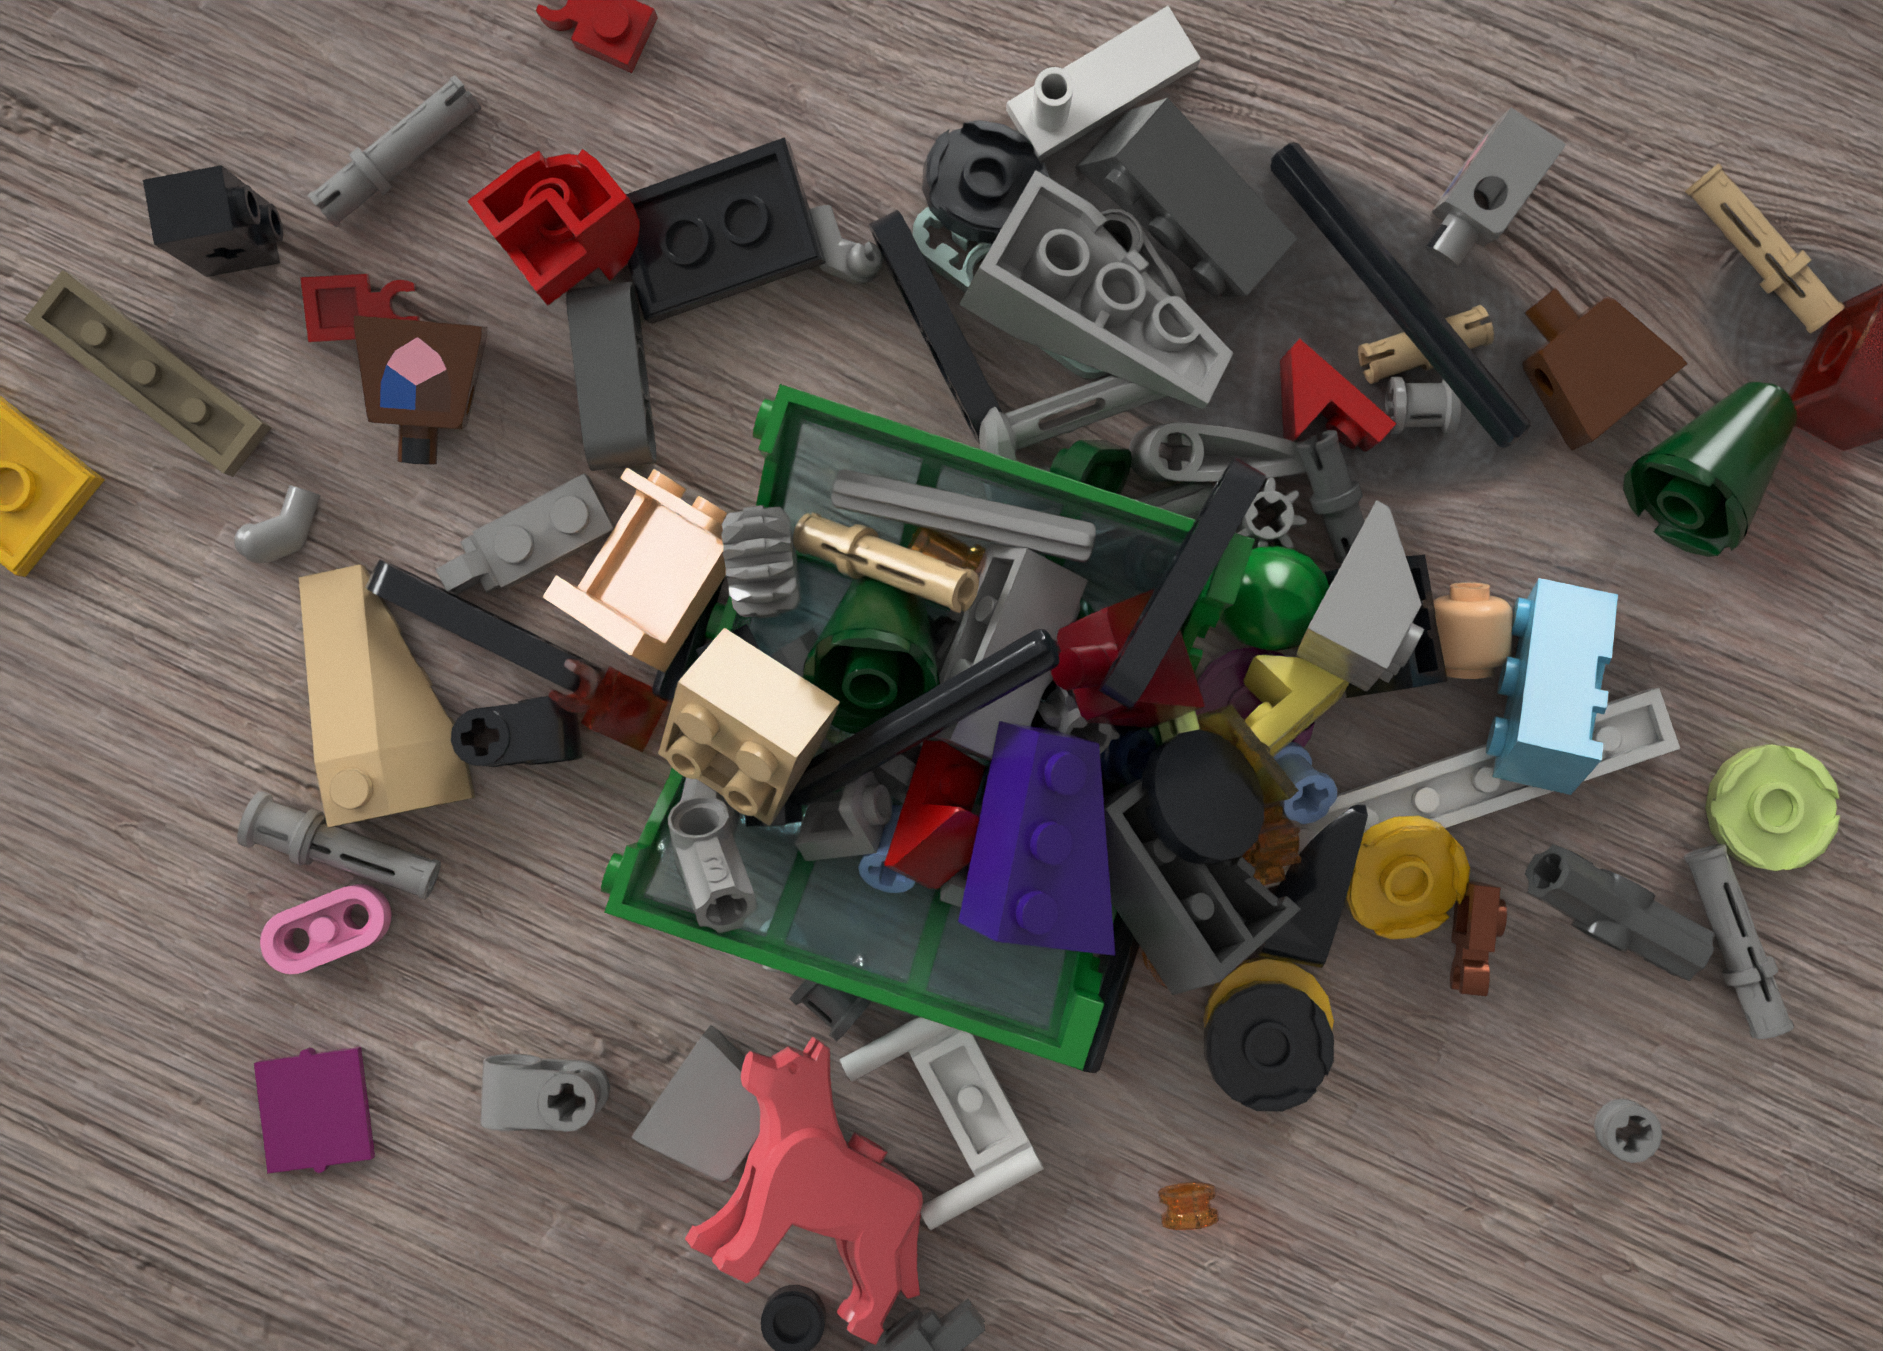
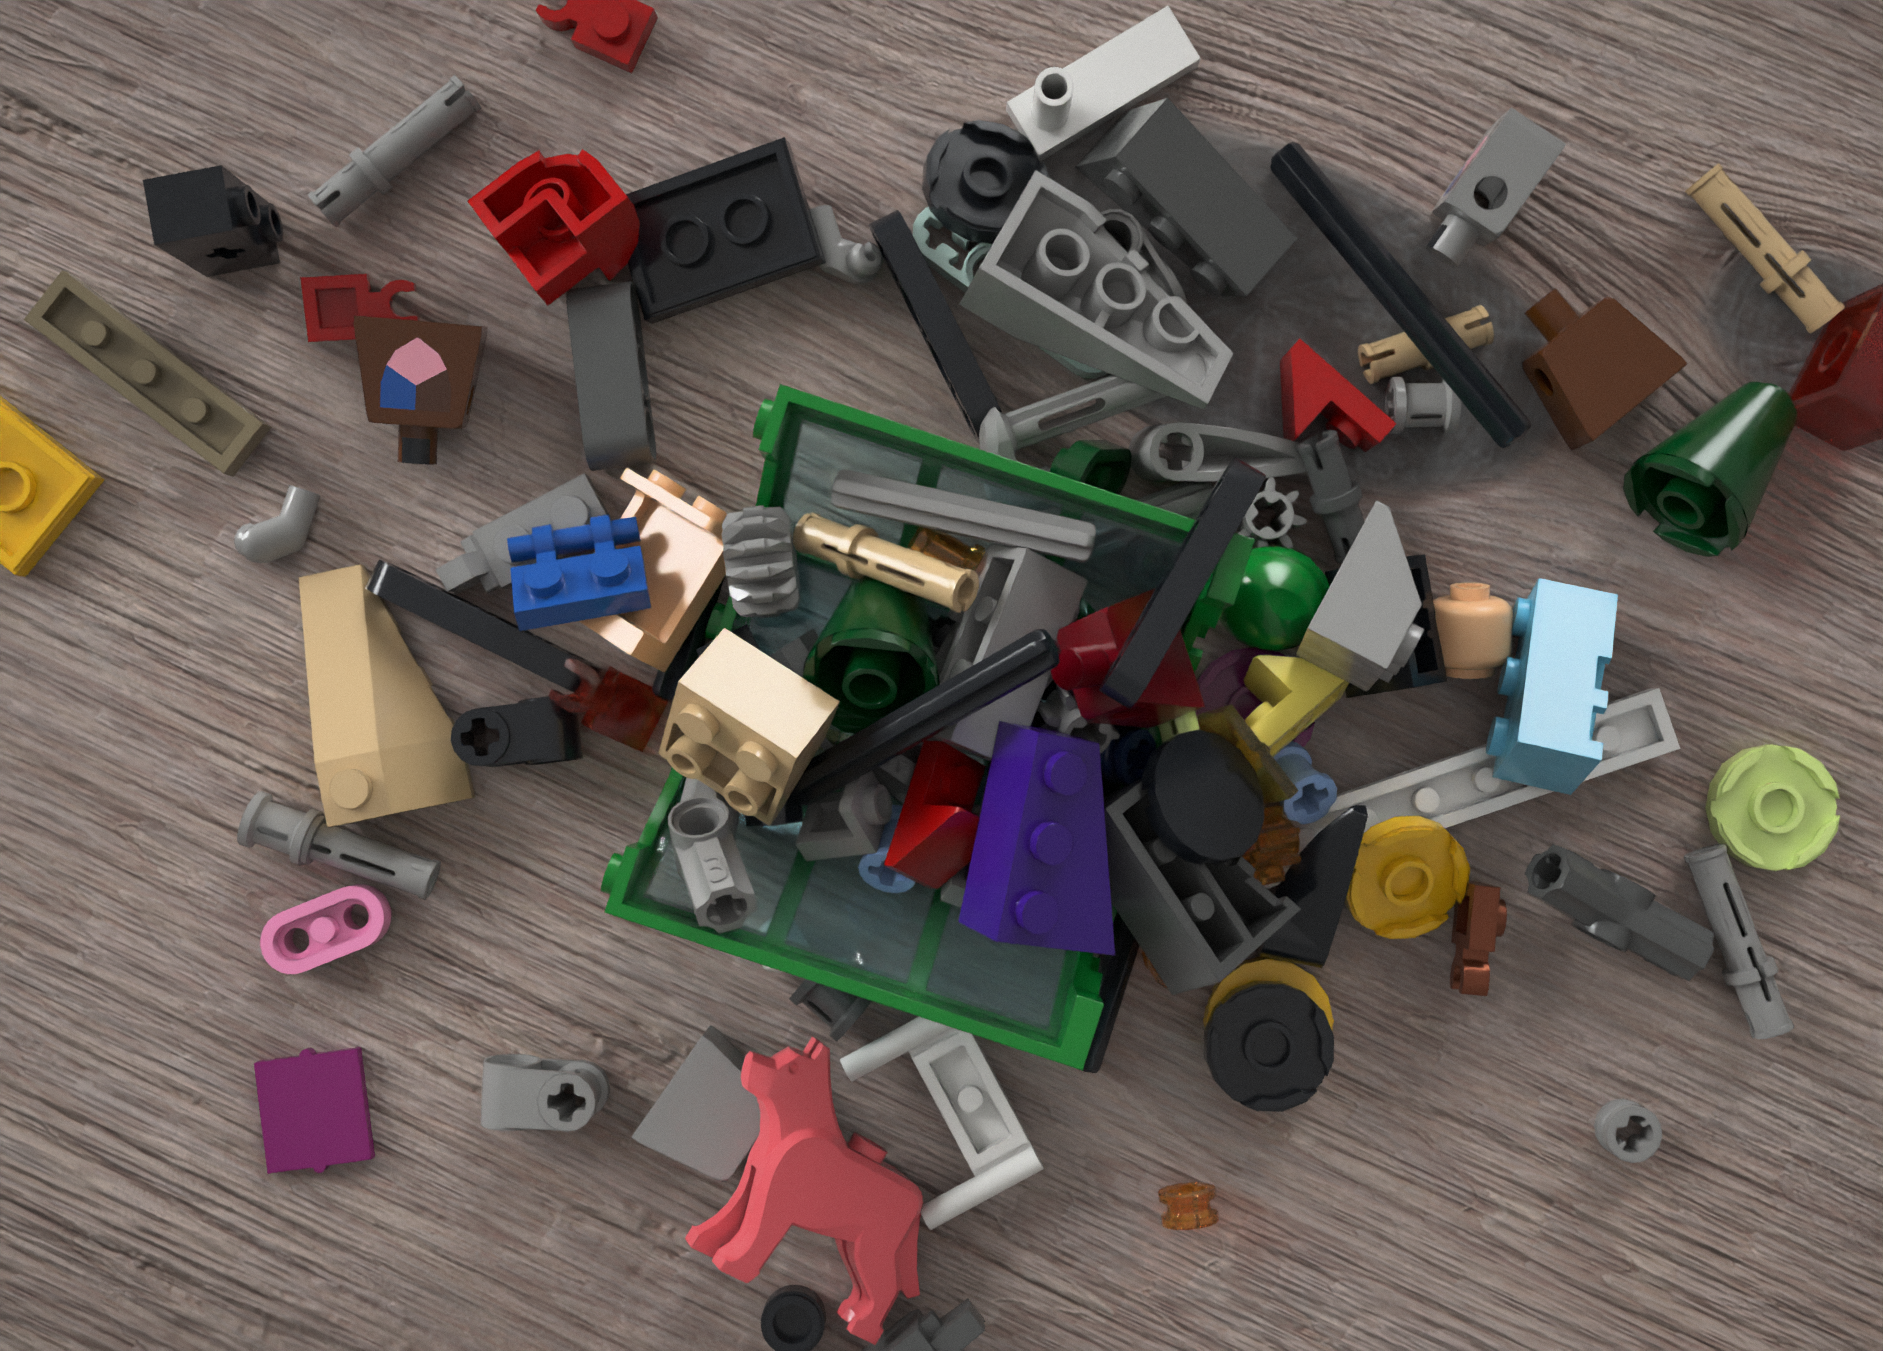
(577, 586): none -> blue plate

